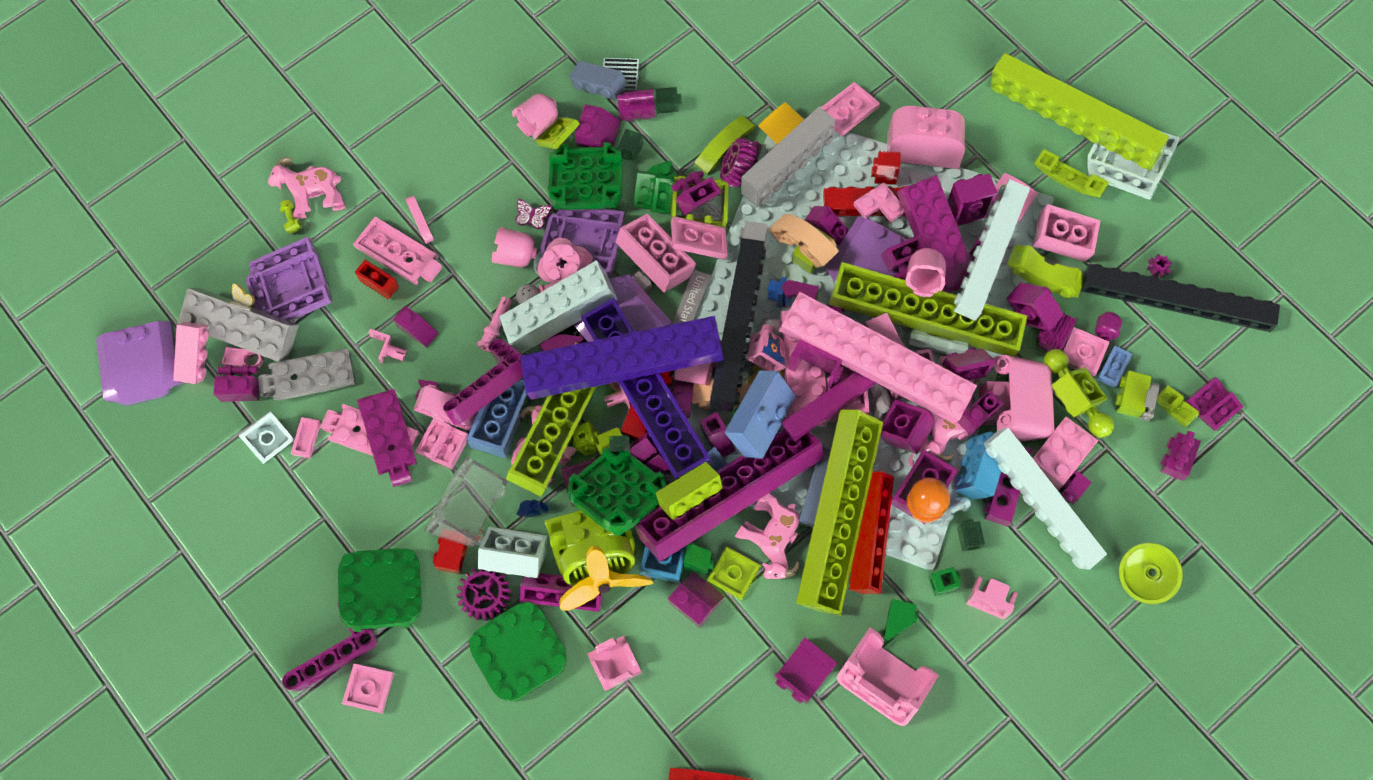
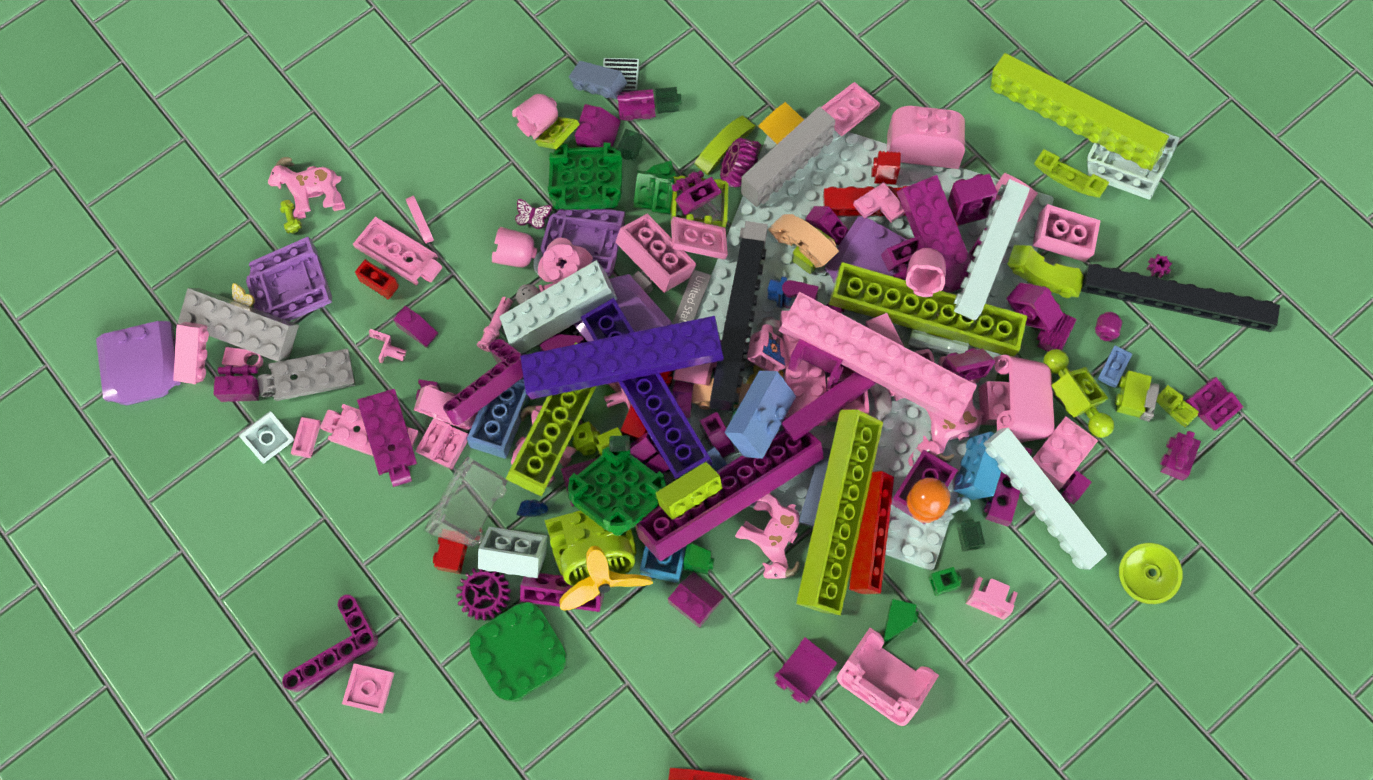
(379, 588): green plate -> none
(614, 662): bright pink panel -> none
(733, 573): lime tile -> none
(906, 426): magenta brick -> none
(980, 412): magenta slope -> none
(1085, 350): bright pink plate -> none

